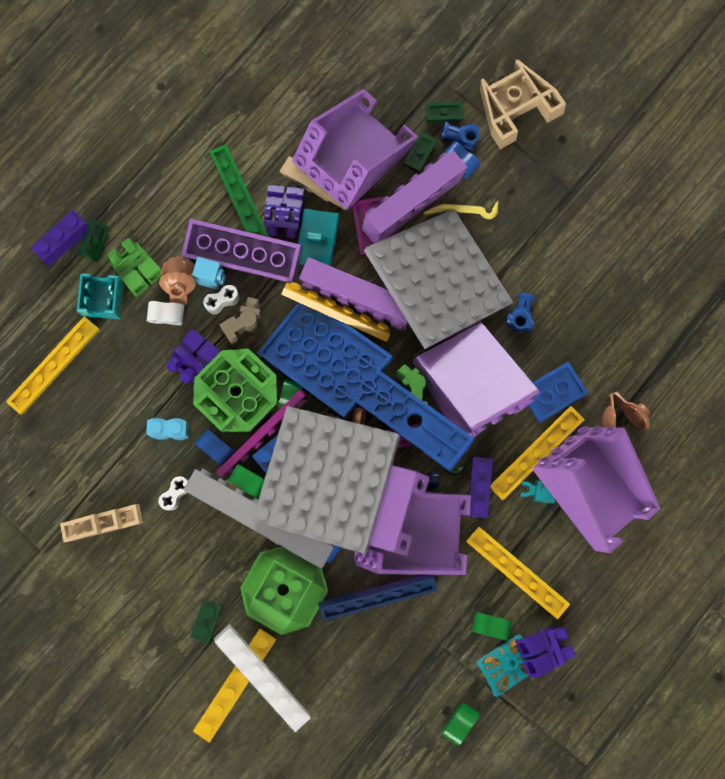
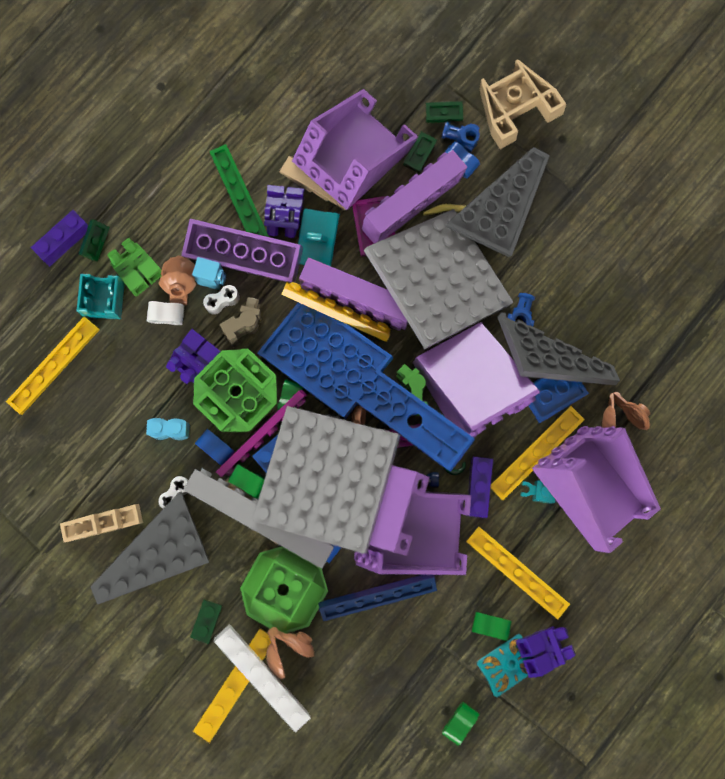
(159, 552): none -> dark grey wing
(298, 642): none -> nougat animal
(502, 208): none -> dark grey wing
(552, 359): none -> dark grey wing

